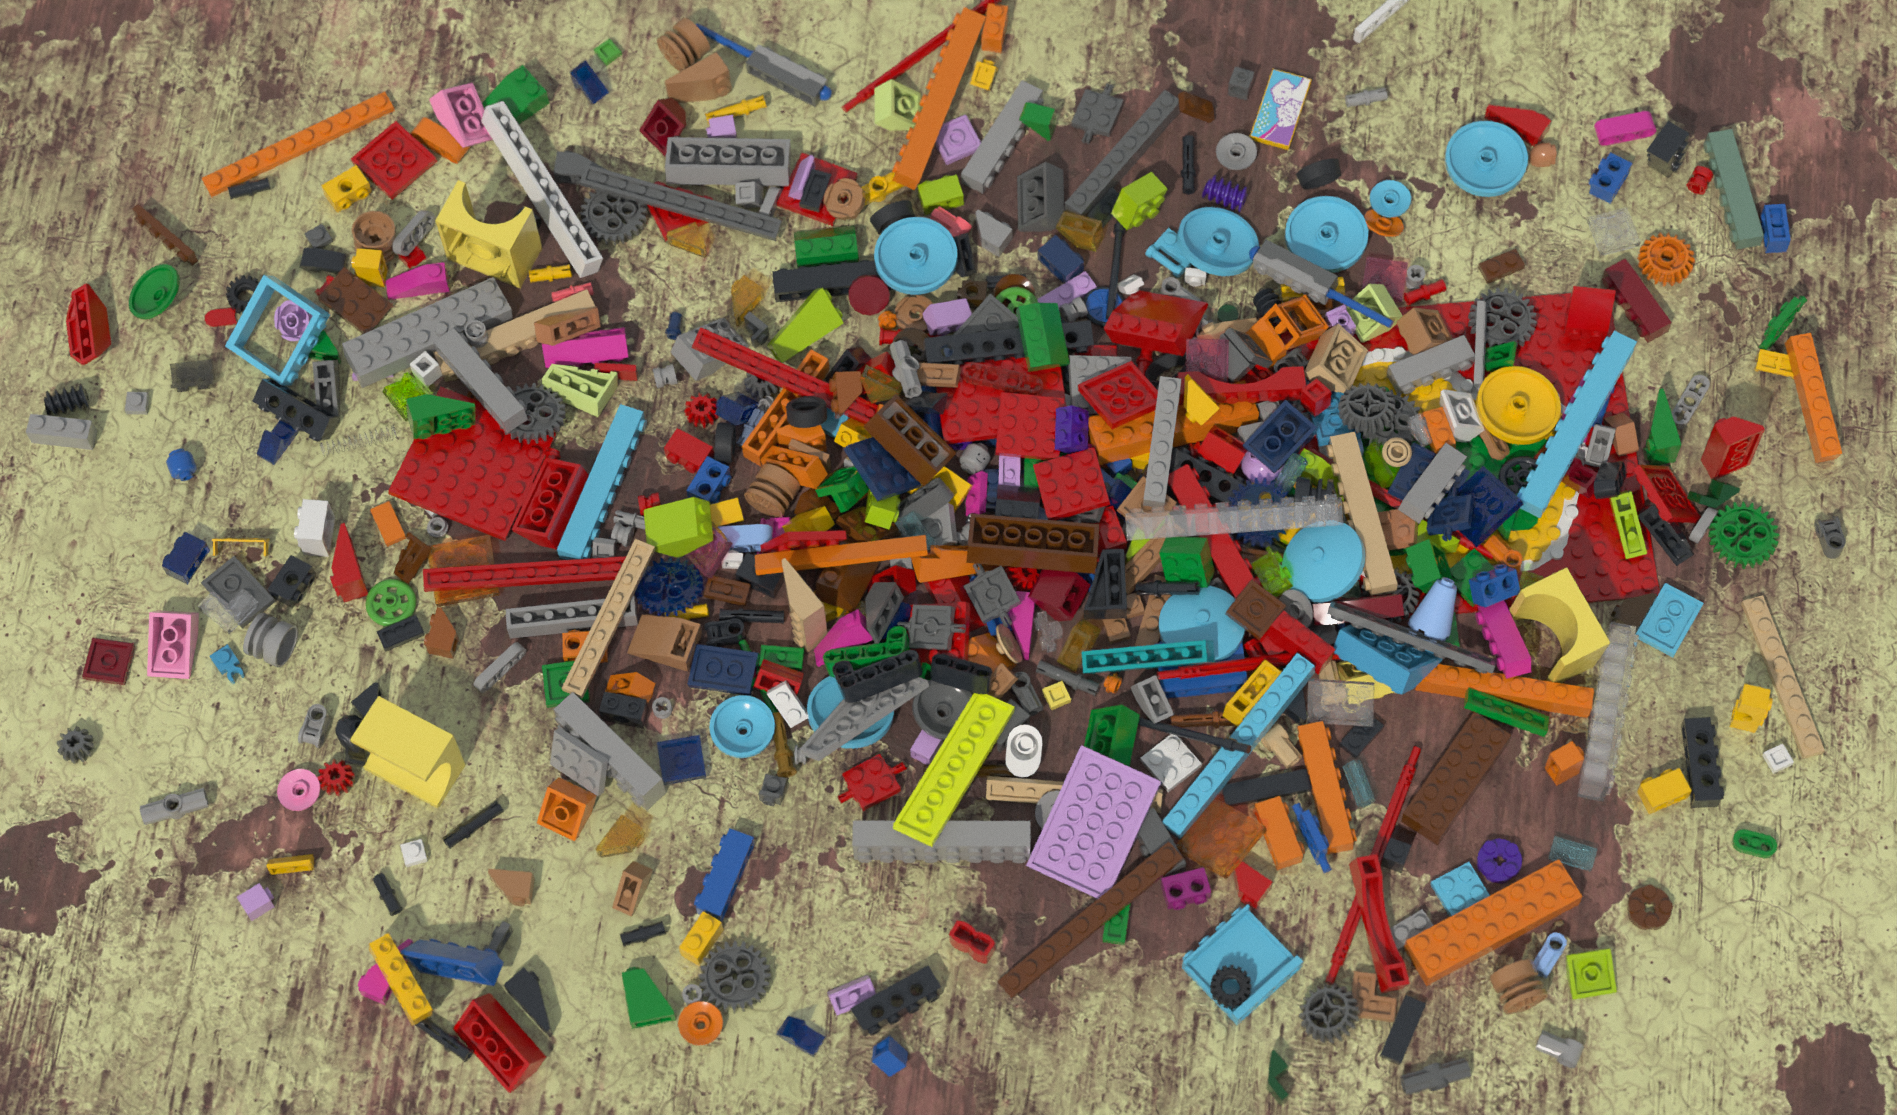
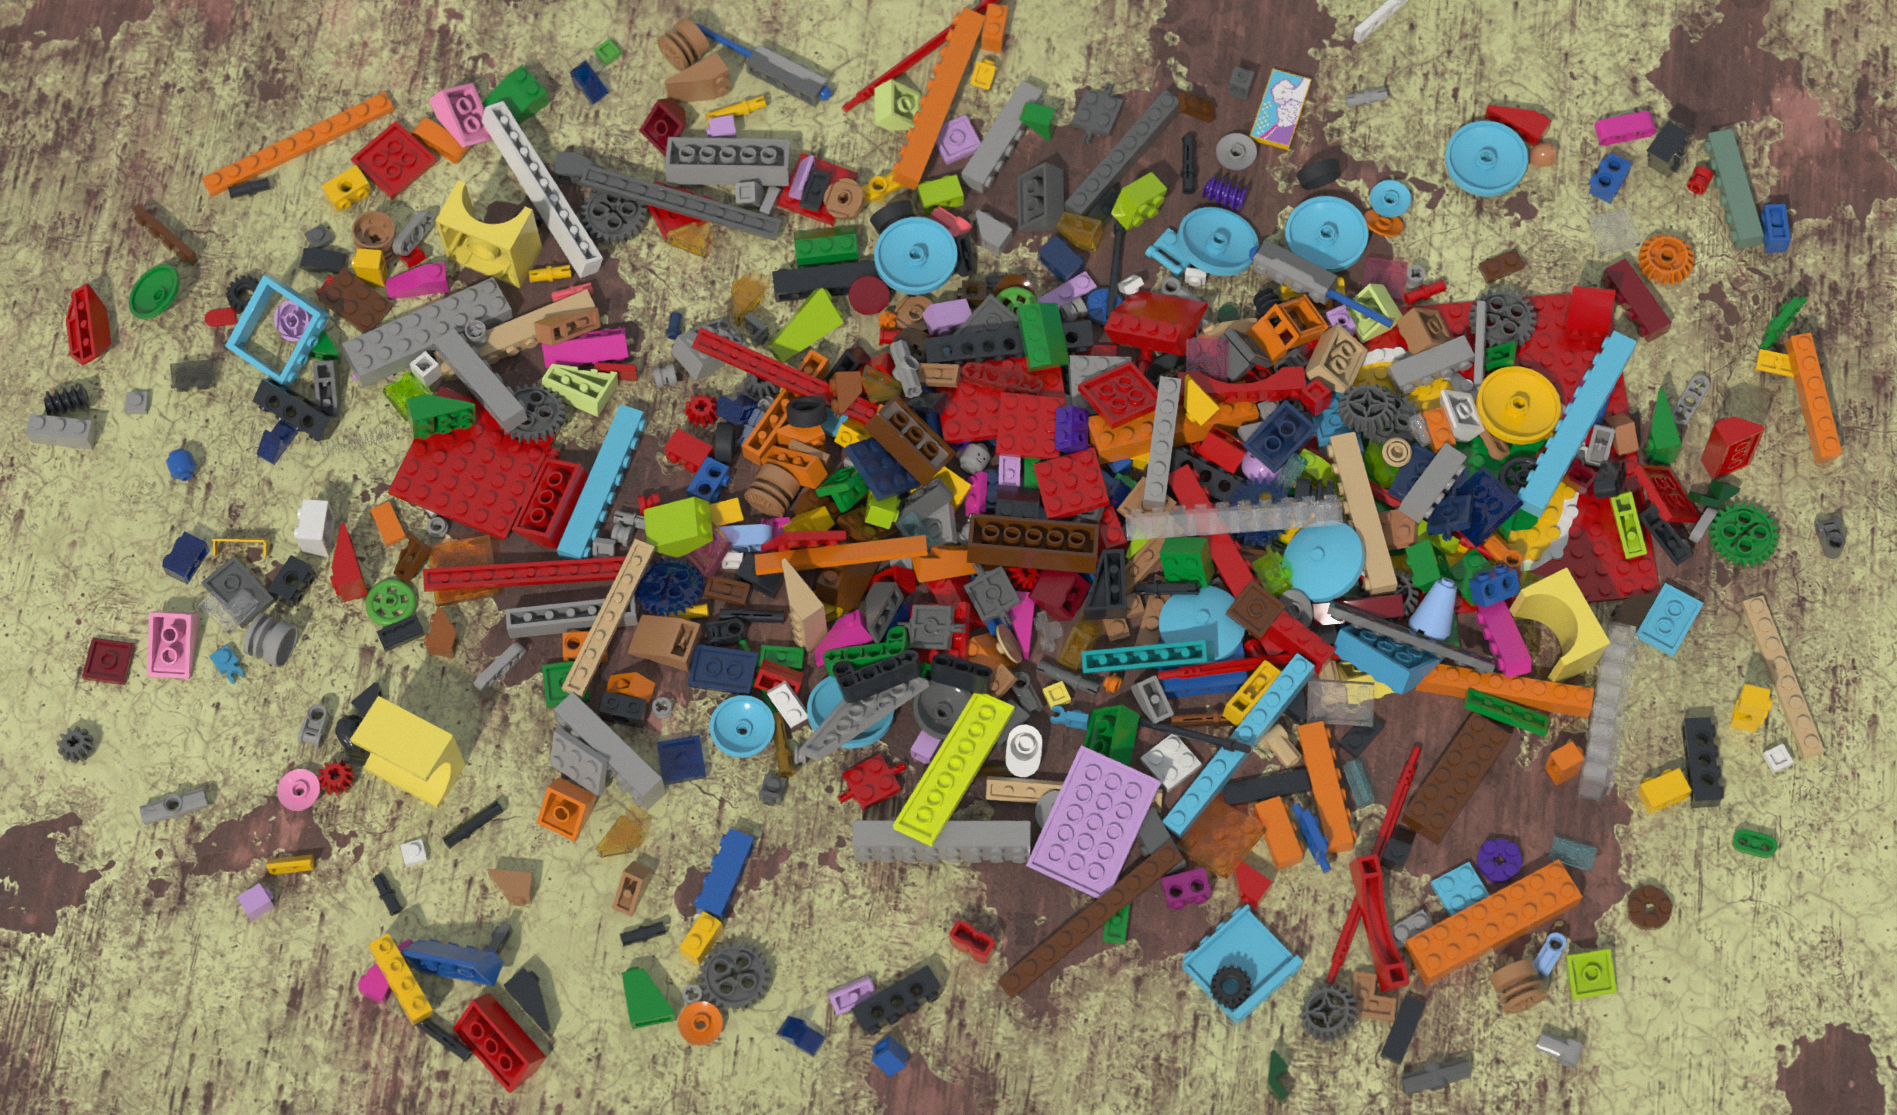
(1073, 719): none -> dark azure plate

